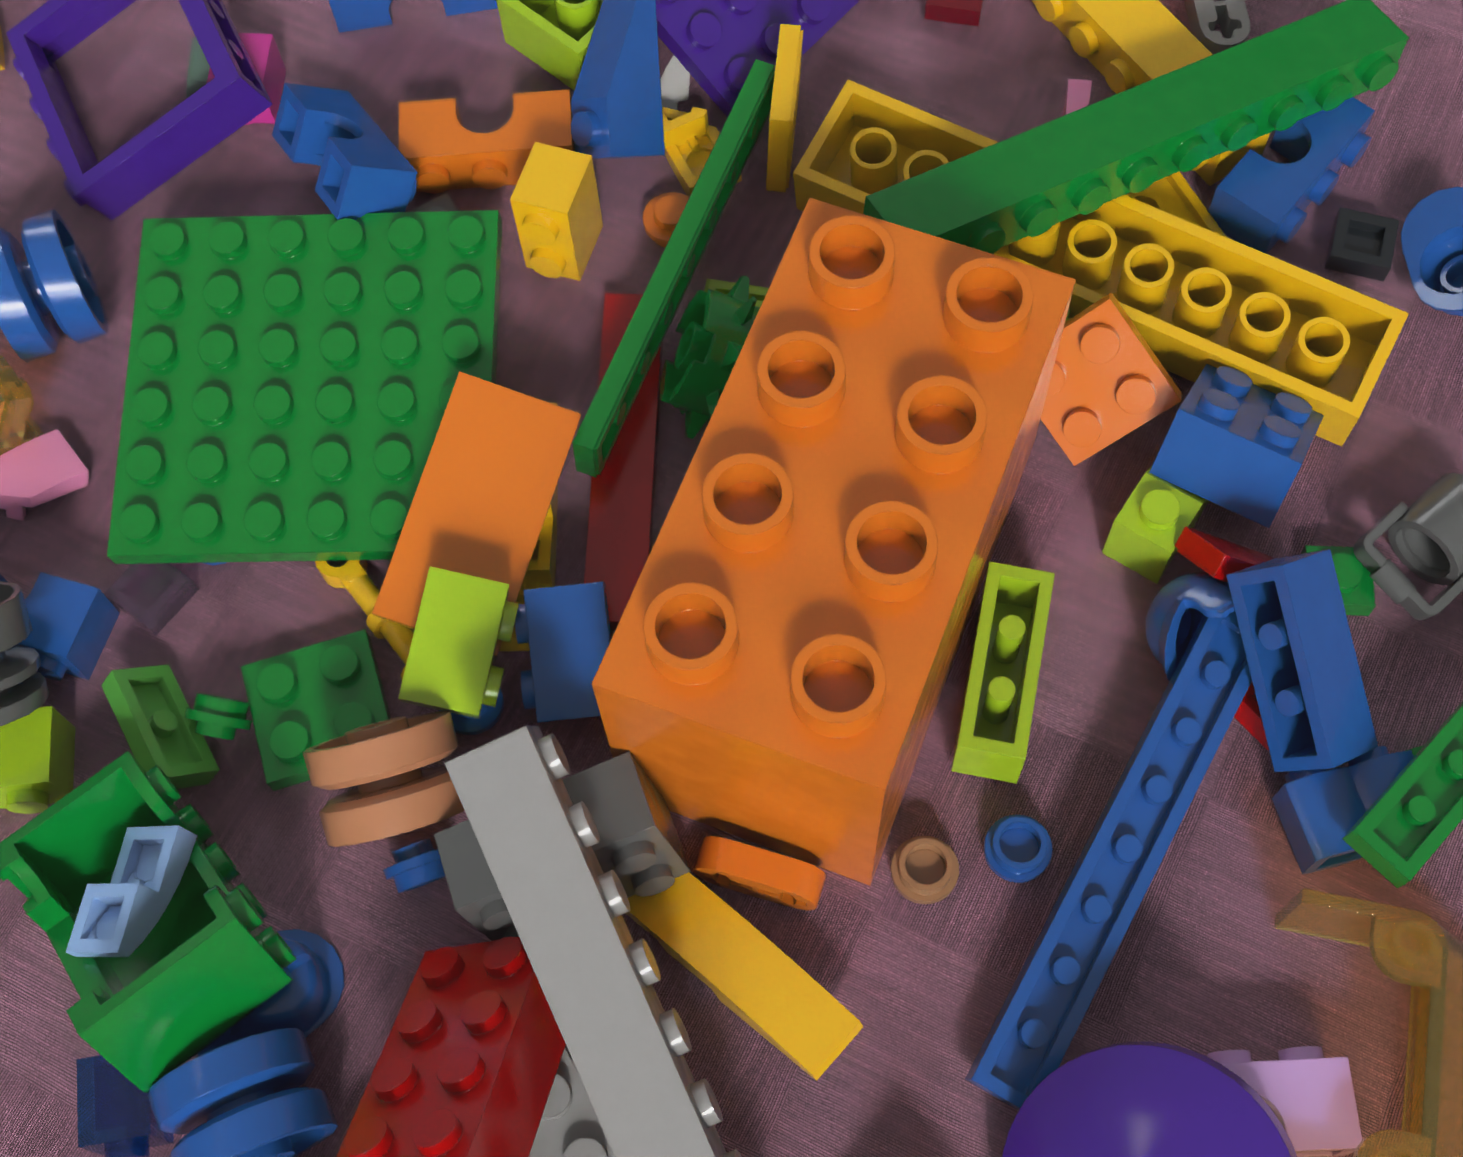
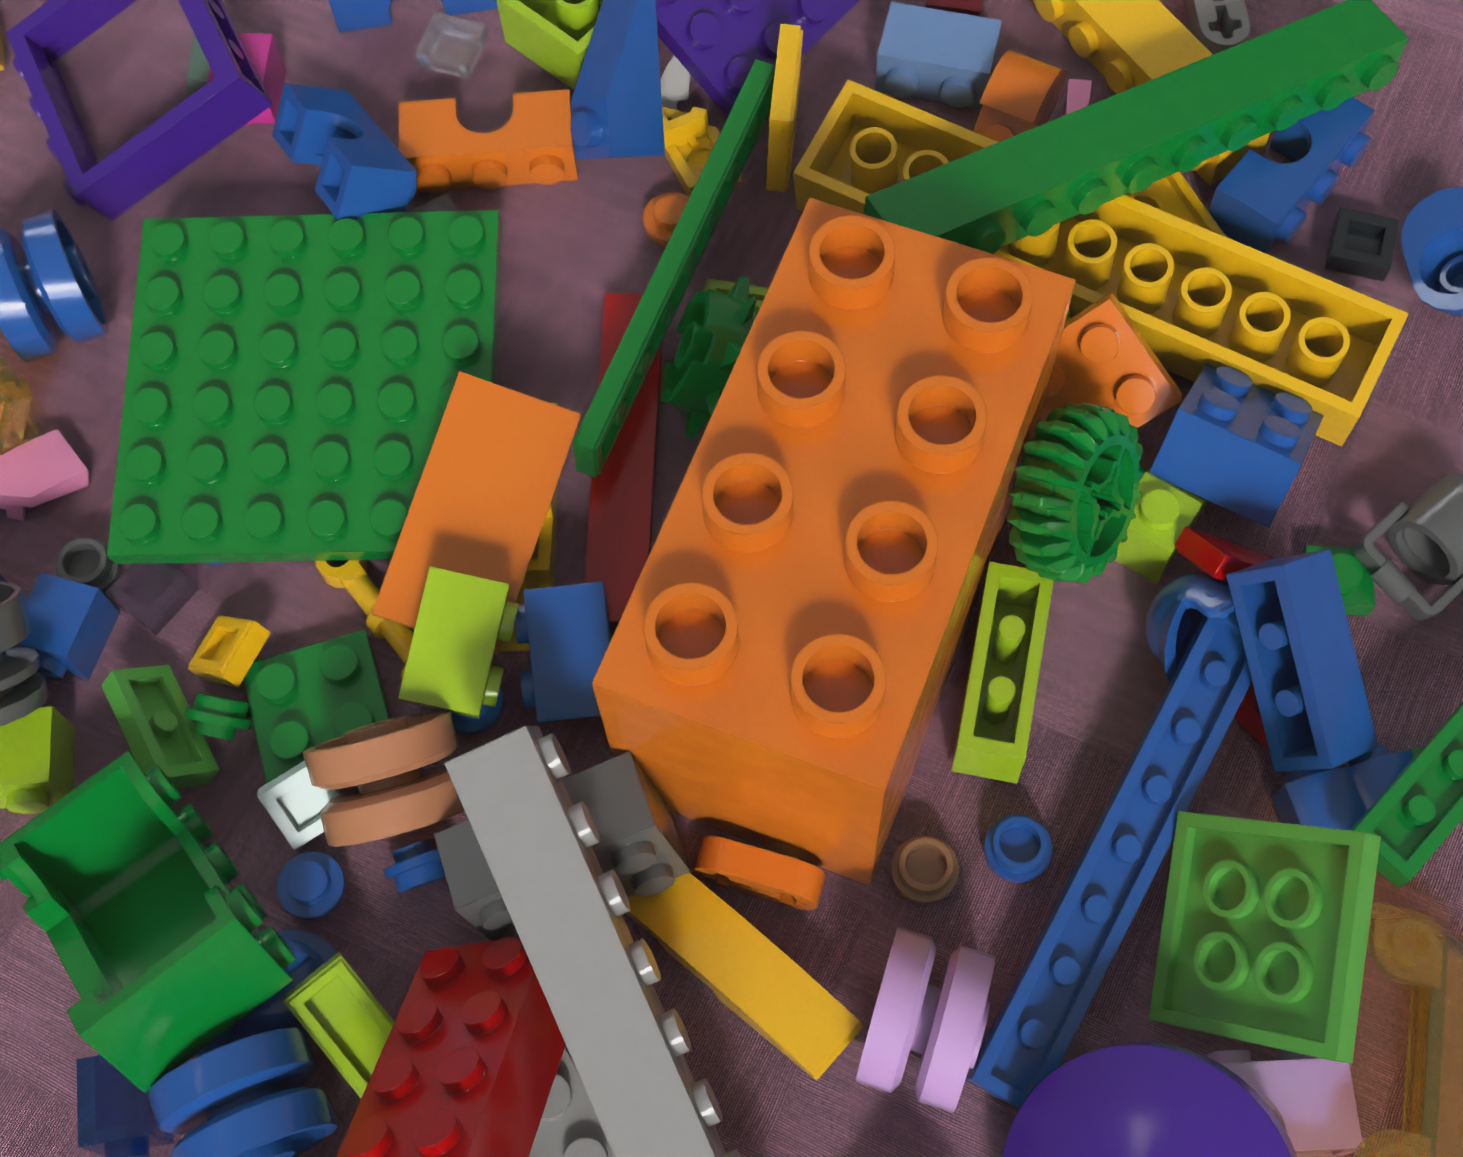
(87, 563): none -> dark grey plate
(122, 913): light blue slope -> none
(228, 650): none -> yellow tile
(295, 804): none -> light aqua plate
(311, 885): none -> blue plate
(342, 1019): none -> lime tile
(451, 45): none -> clear tile
(557, 211): yellow brick -> none
(927, 1019): none -> lavender wheel
(936, 55): none -> medium blue brick
(1018, 96): none -> orange brick
(1075, 492): none -> green gear
(1266, 933): none -> bright green plate

